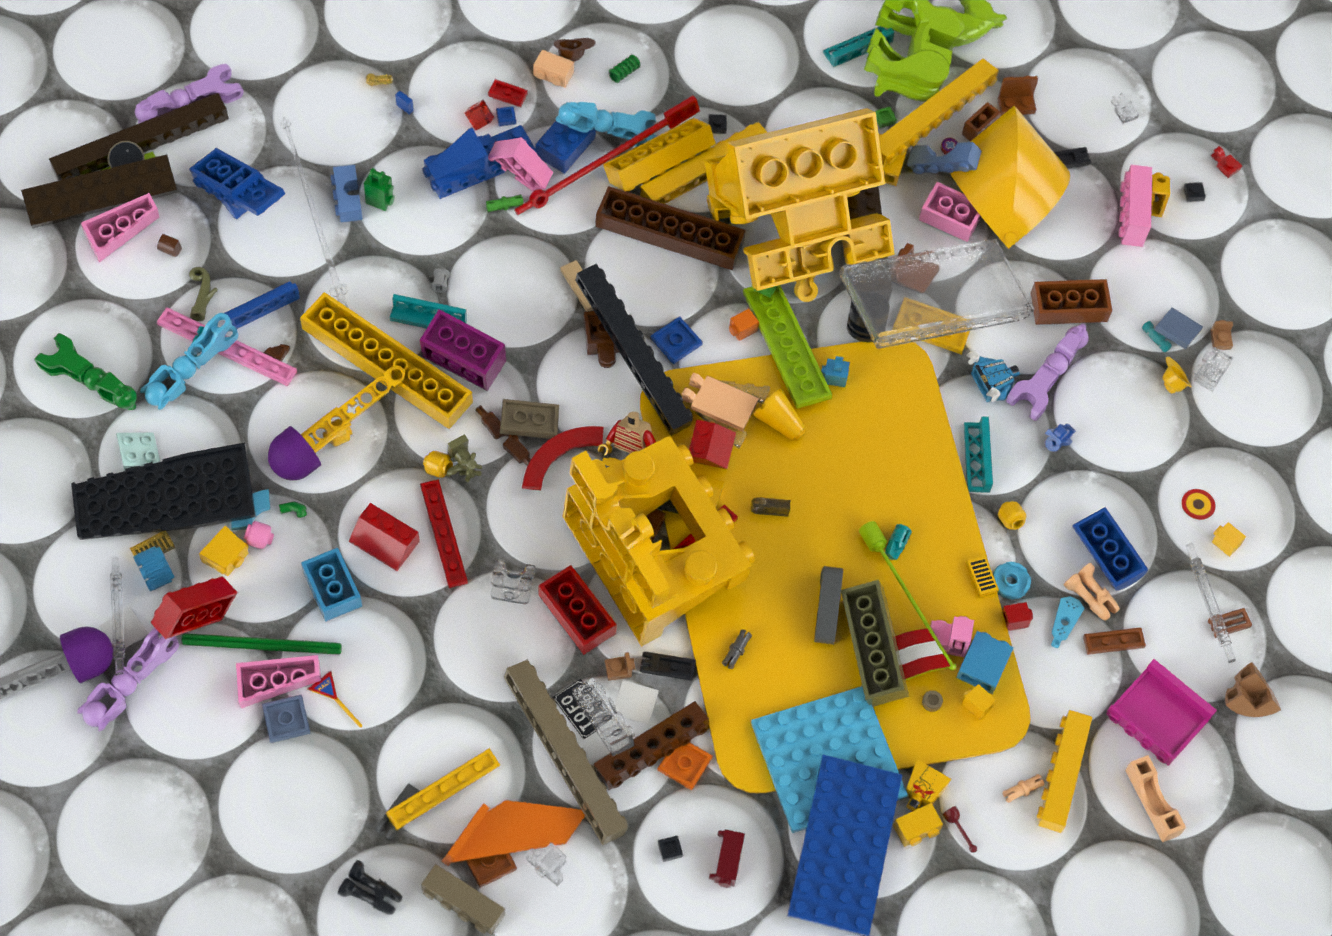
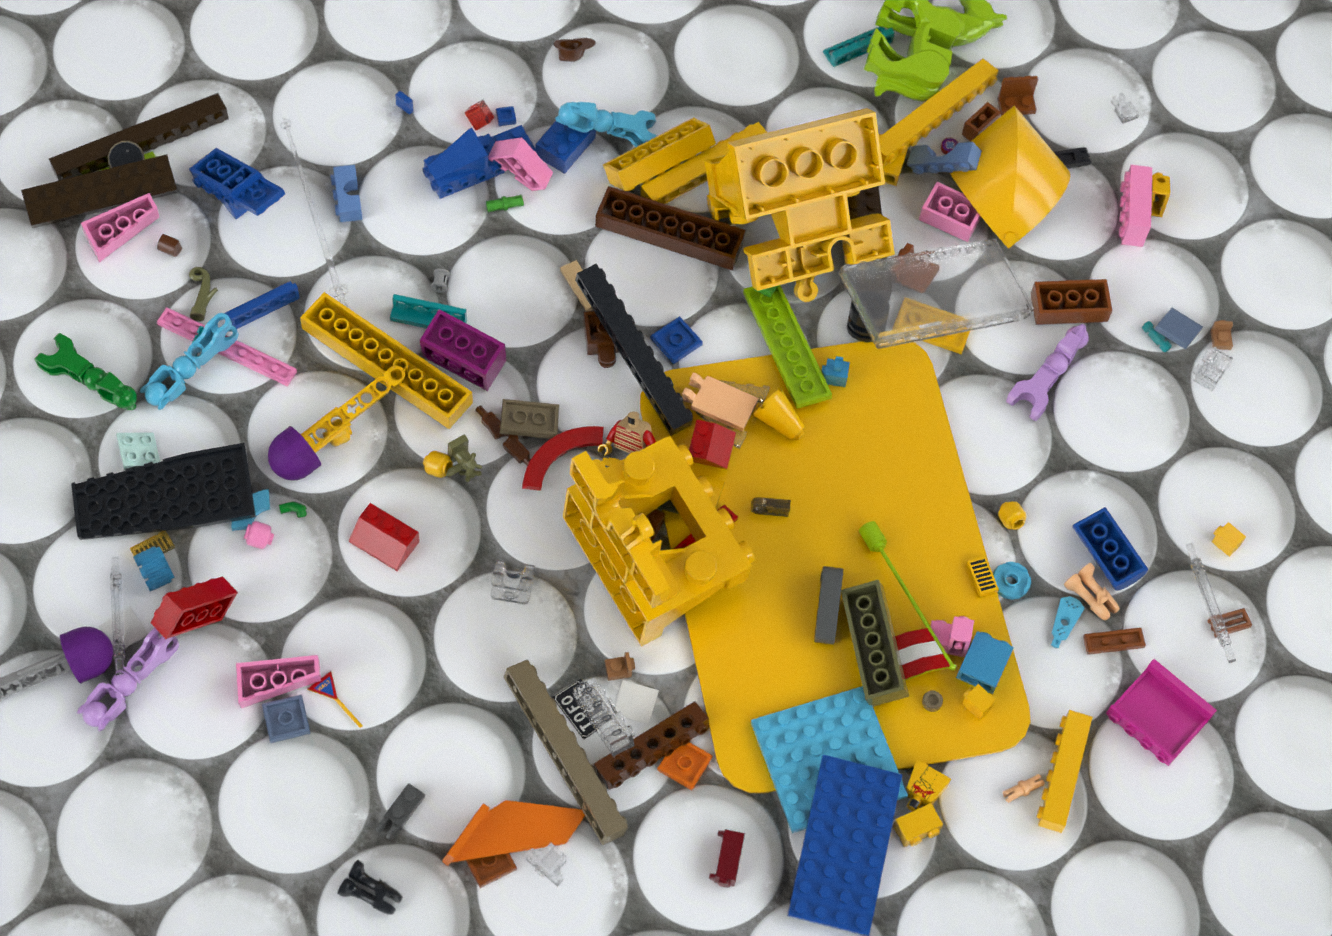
(213, 83): lavender piece -> none
(224, 552): yellow torso -> none
(261, 643): green axle -> none
(278, 352): reddish brown tile -> none
(331, 584): dark azure brick -> none
(373, 80): clear yellow arm -> none
(378, 190): green brick -> none
(442, 789): yellow tile -> none
(443, 533): red tile -> none
(462, 899): dark tan brick -> none
(507, 93): red plate -> none
(553, 68): light nougat piece -> none
(577, 609): red brick -> none
(624, 68): green piece -> none
(668, 666): black hinge -> none
(670, 848): black plate -> none
(672, 118): red bar -> none
(718, 123): black plate -> none
(736, 649): dark grey pin -> none
(743, 324): orange brick -> none
(885, 117): bright green tile -> none
(898, 541): teal hinge -> none
(952, 816): dark red hinge -> none
(985, 455): teal fence -> none
(992, 376): dark azure torso -> none
(1017, 616): red brick -> none
(1059, 437): blue hips -> none
(1145, 782): light nougat arch -> none
(1174, 377): yellow piece -> none
(1194, 192): black plate -> none
(1198, 504): sticker -> none
(1226, 164): red plate -> none
(1251, 694): medium nougat brick -> none

